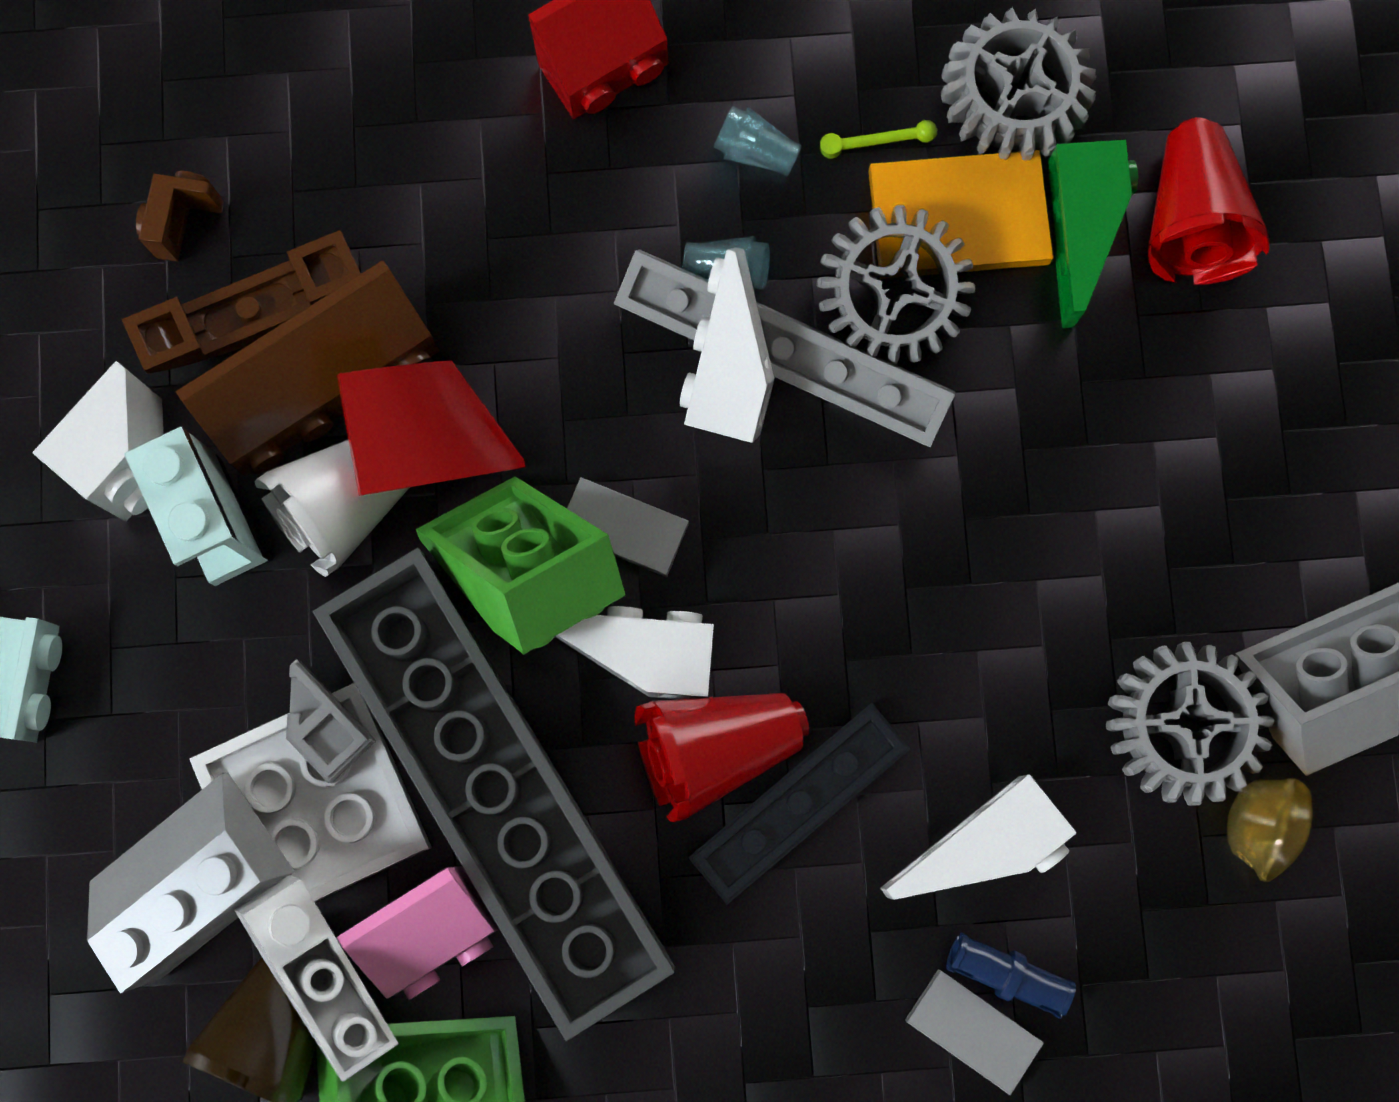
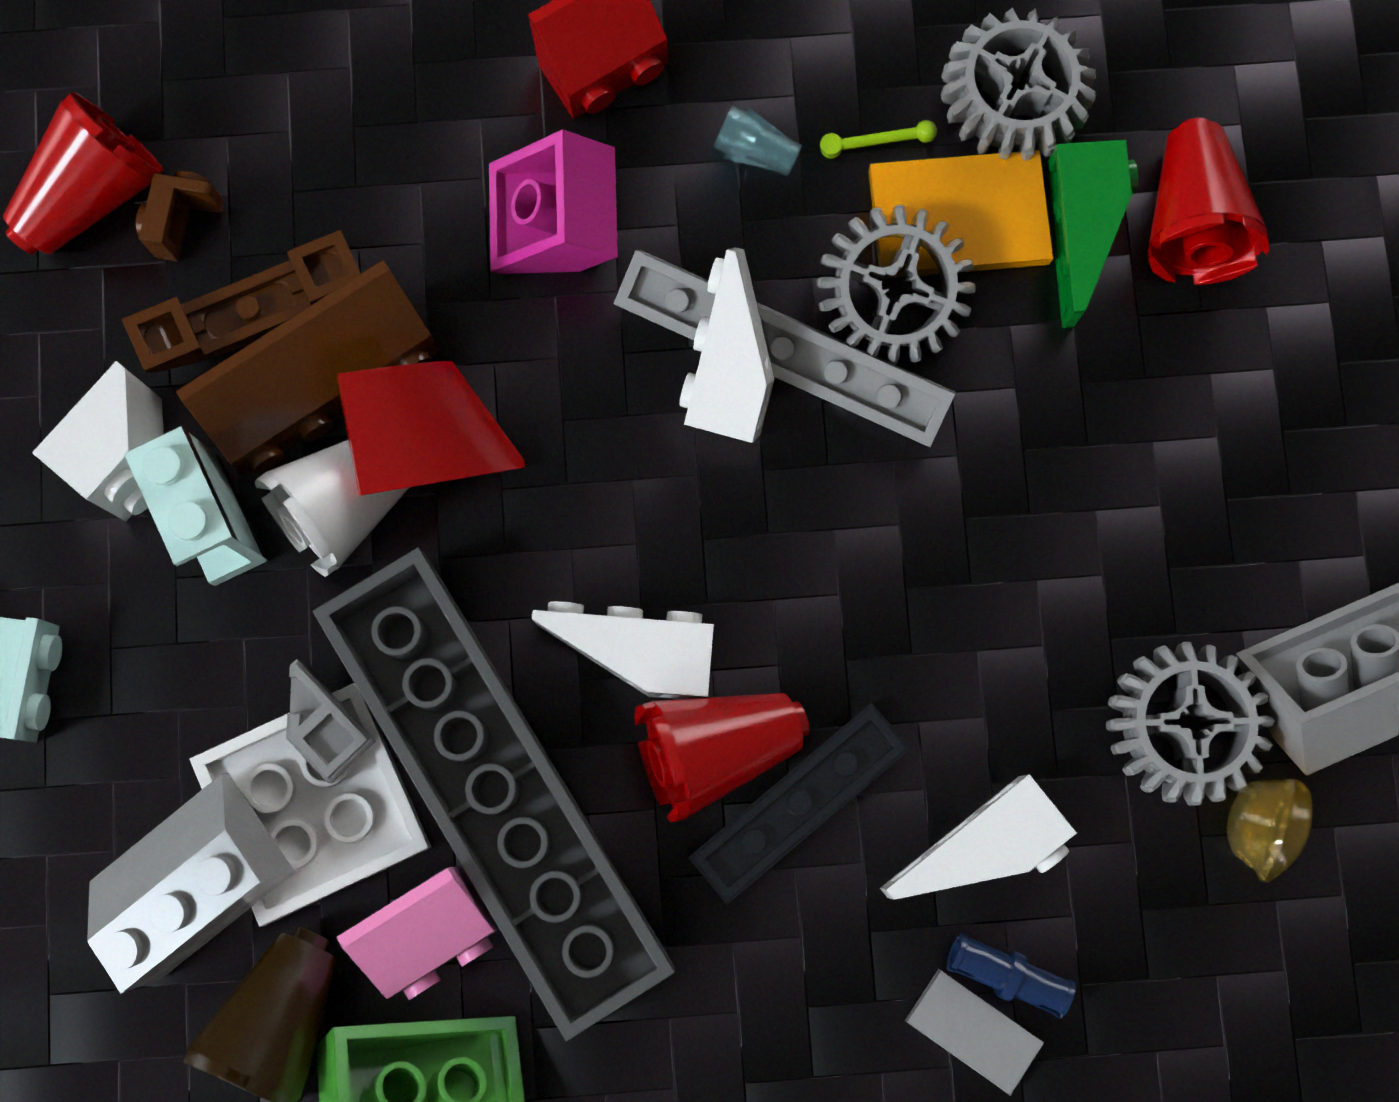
(76, 177): none -> red cone
(316, 976): white slope -> none
(525, 562): bright green slope -> none
(553, 206): none -> dark pink slope
(635, 529): light grey tile -> none
(701, 256): clear light blue cone -> none

